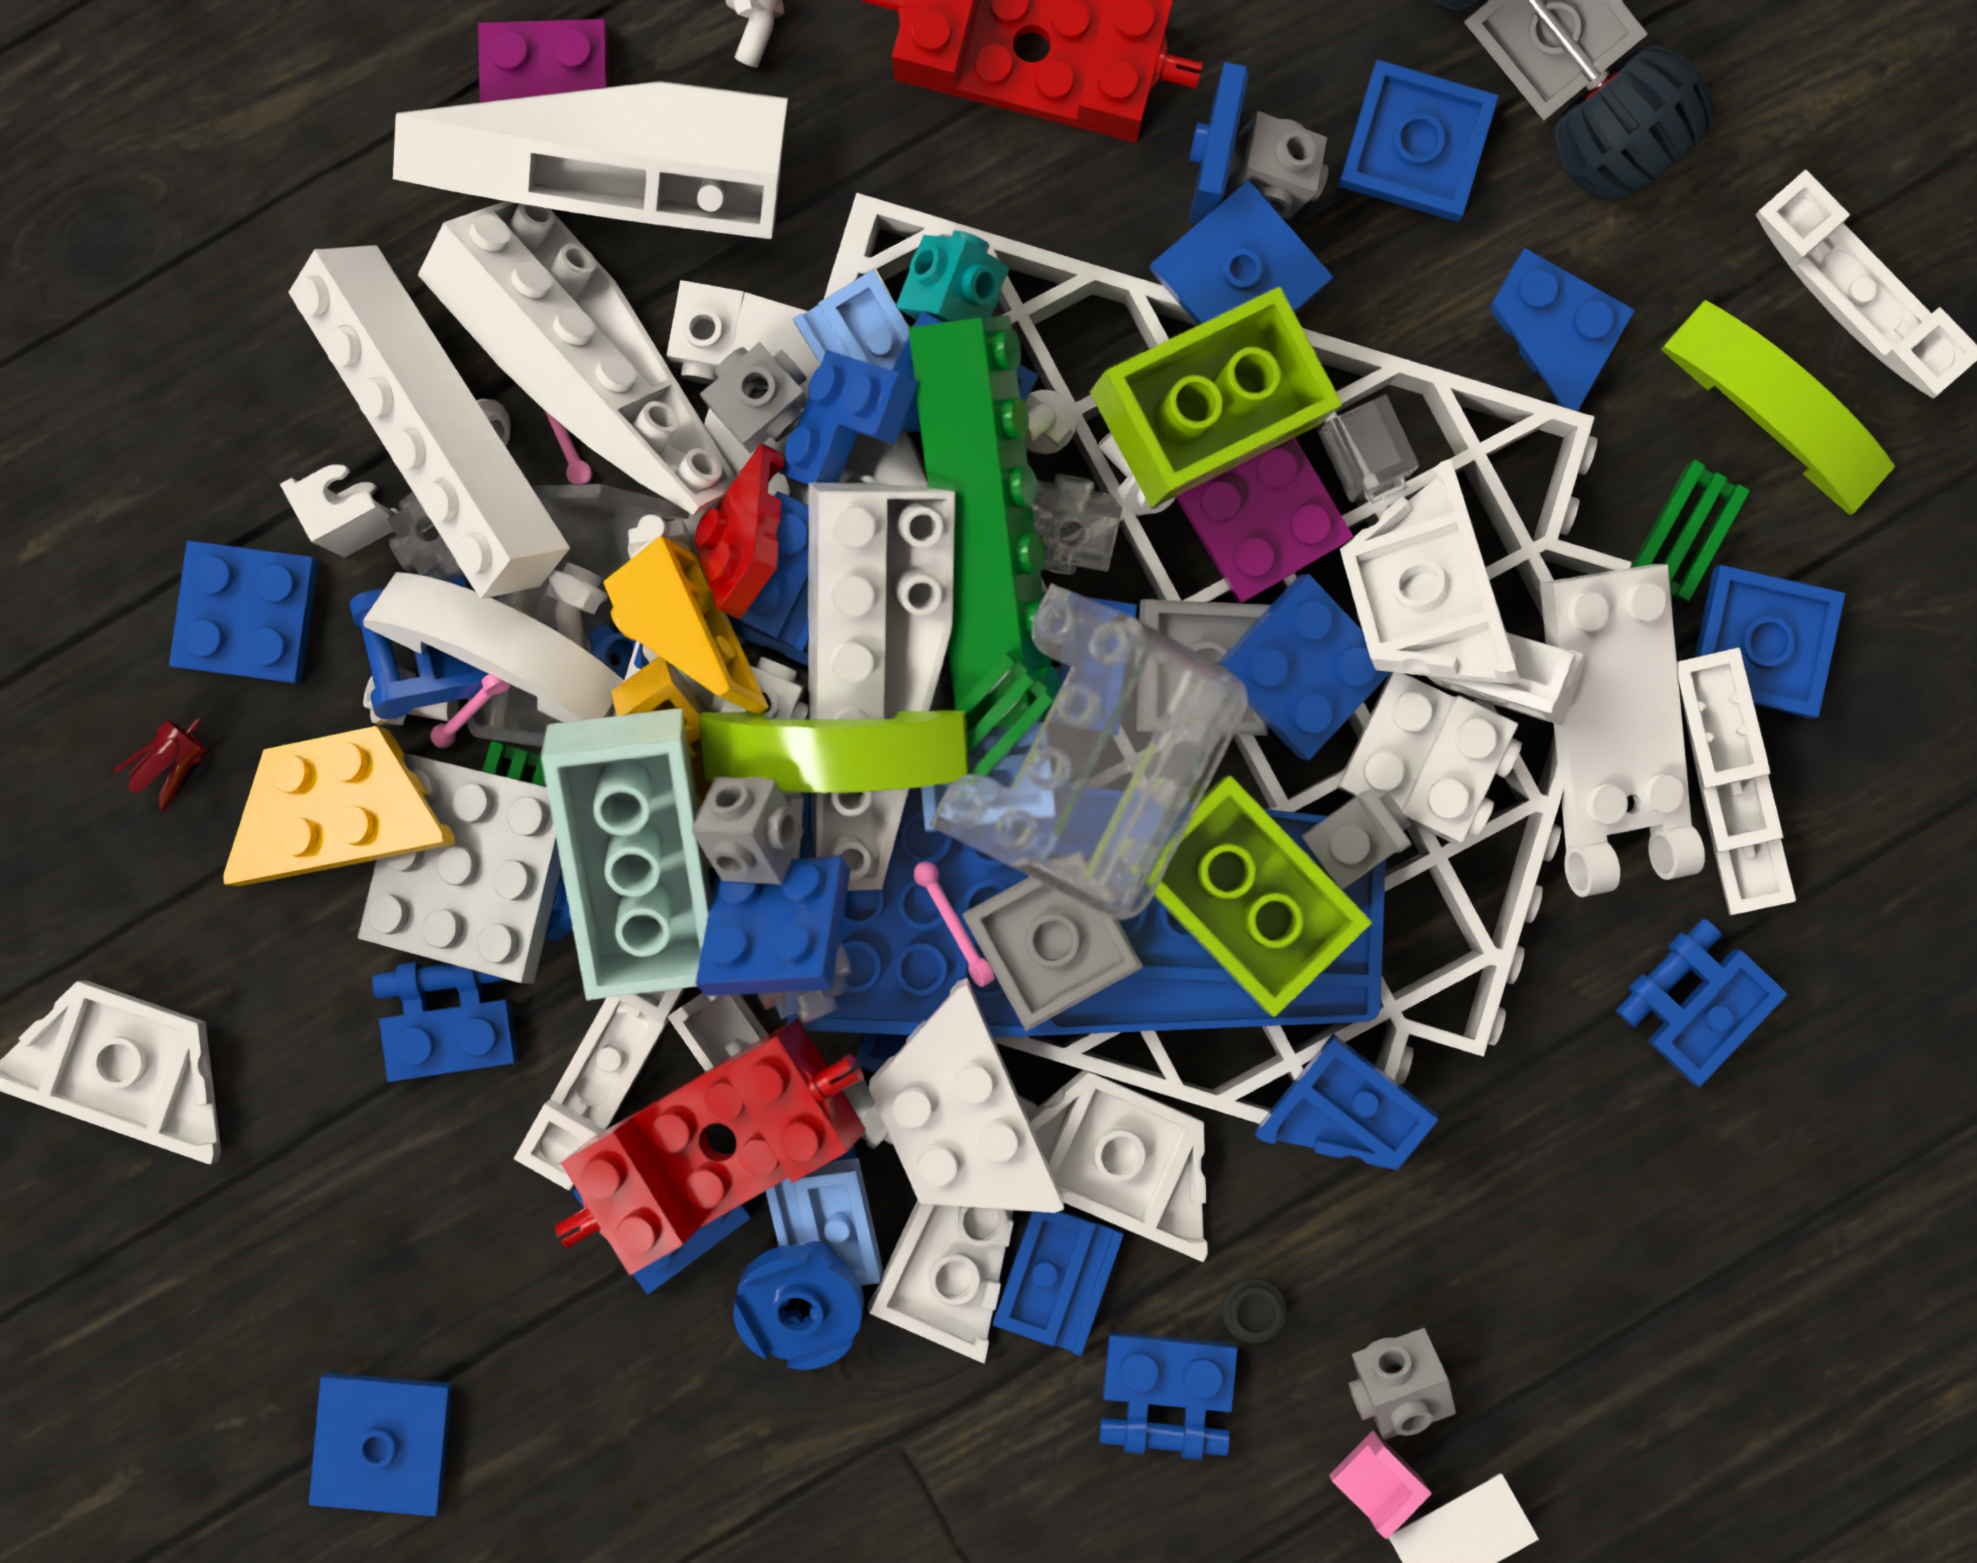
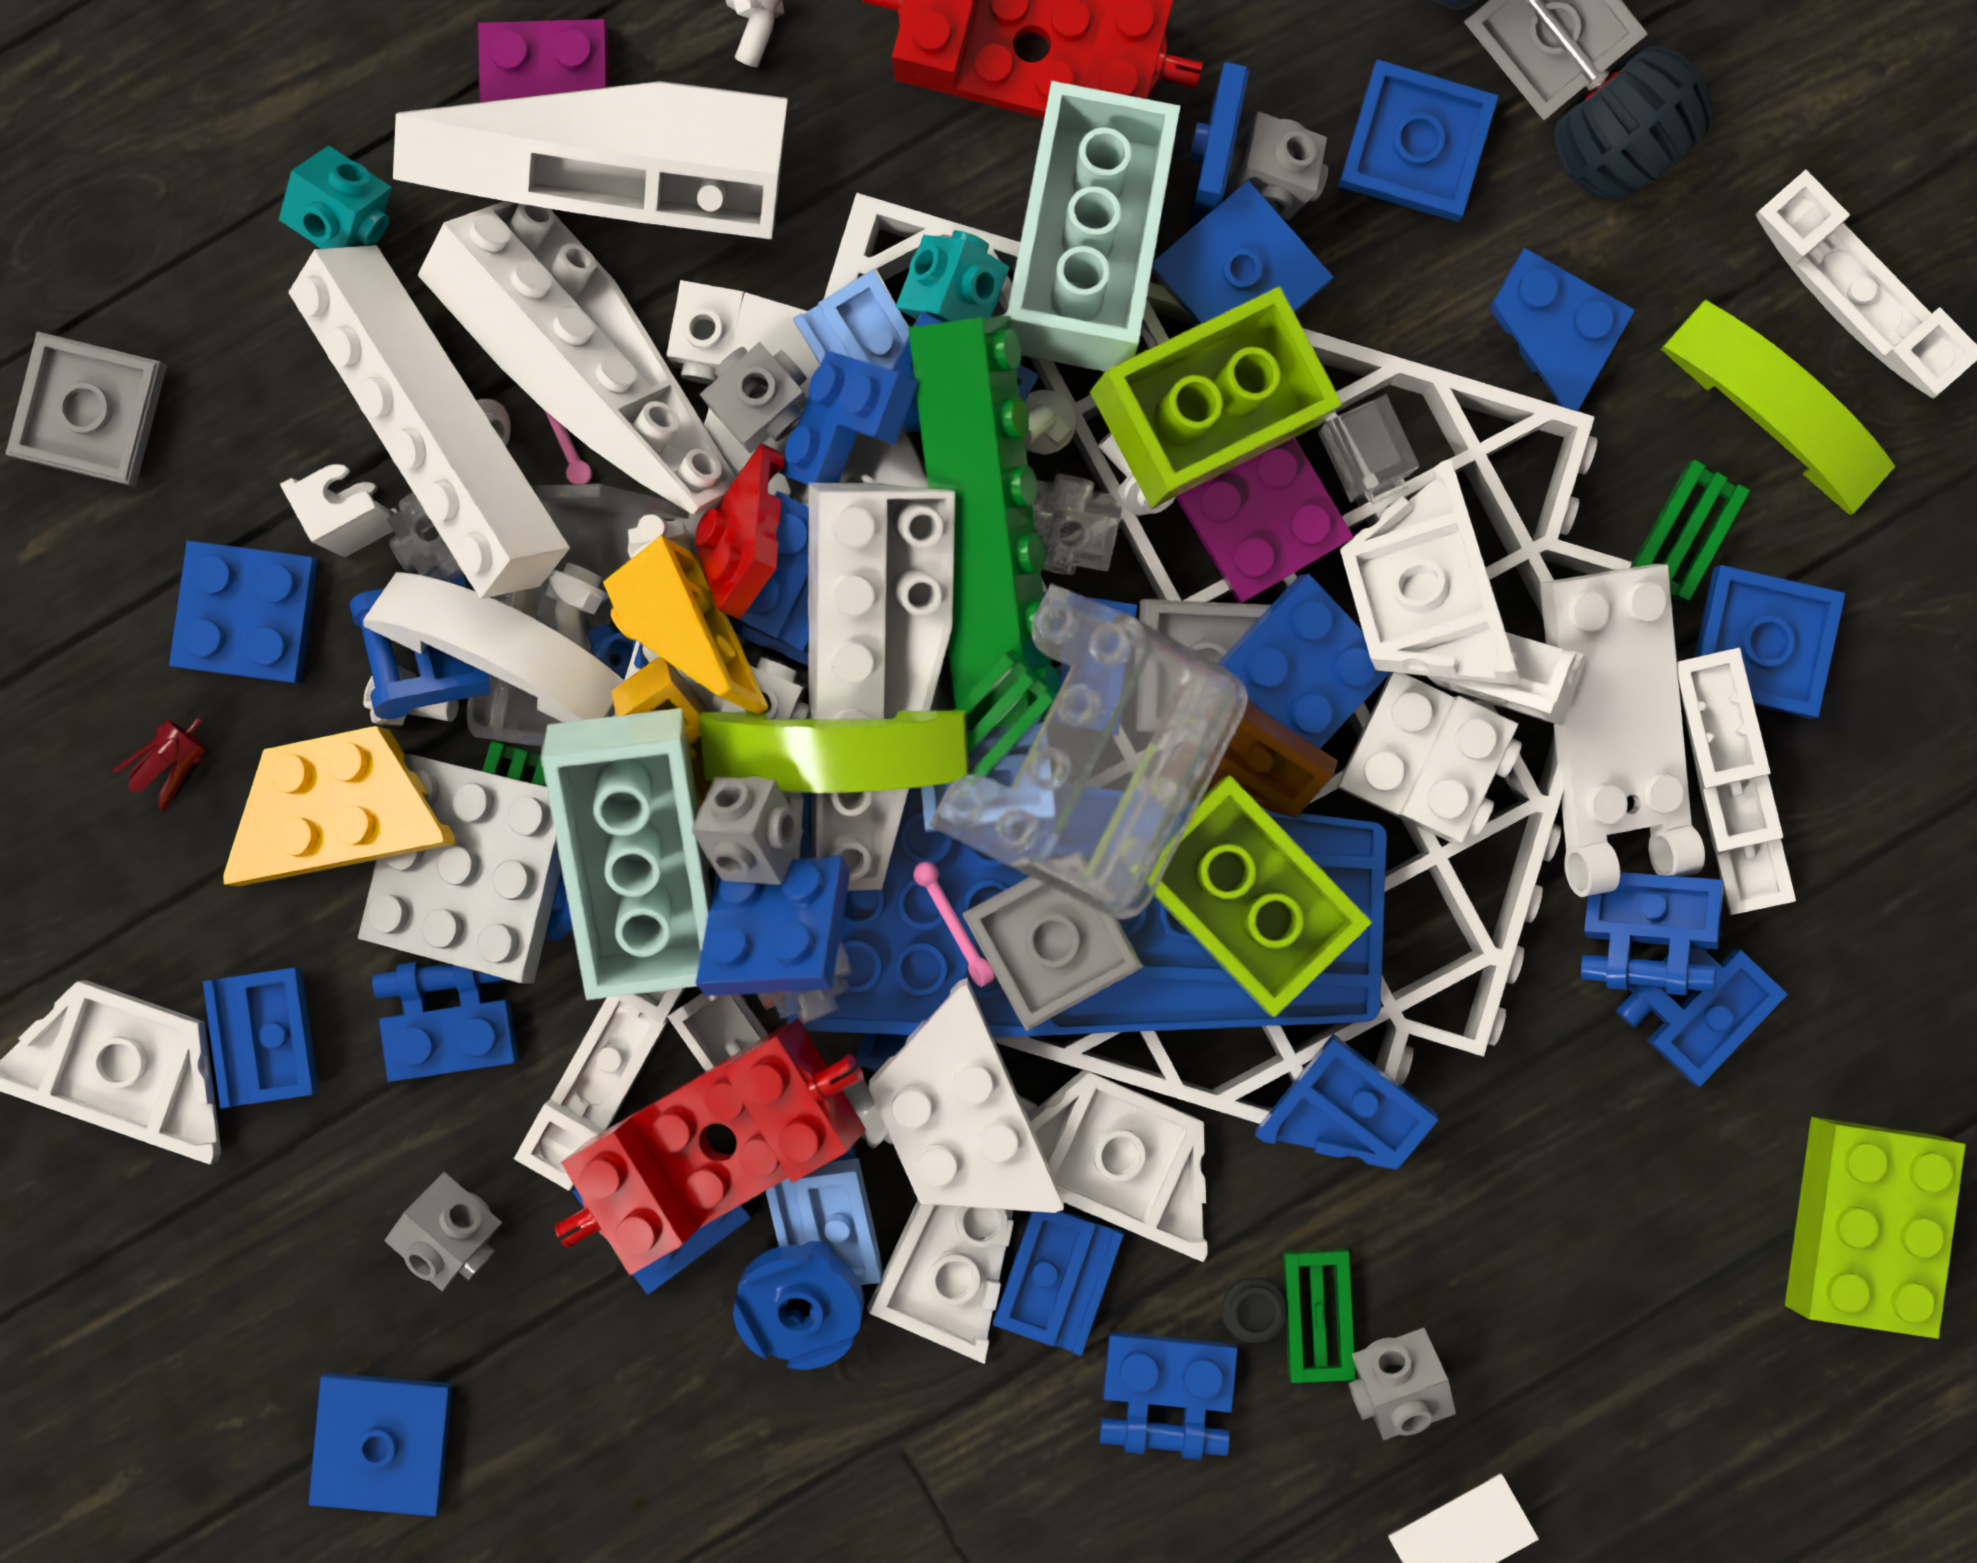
(86, 409): none -> light grey plate
(261, 1037): none -> blue plate
(335, 202): none -> teal brick
(444, 734): bright pink hinge -> none
(444, 1233): none -> light grey brick
(1091, 226): none -> light aqua brick
(1274, 764): none -> reddish brown wing
(1315, 1260): none -> green tile
(1357, 837): light grey bracket -> none
(1380, 1484): bright pink panel -> none
(1655, 911): none -> blue plate
(1875, 1227): none -> lime brick

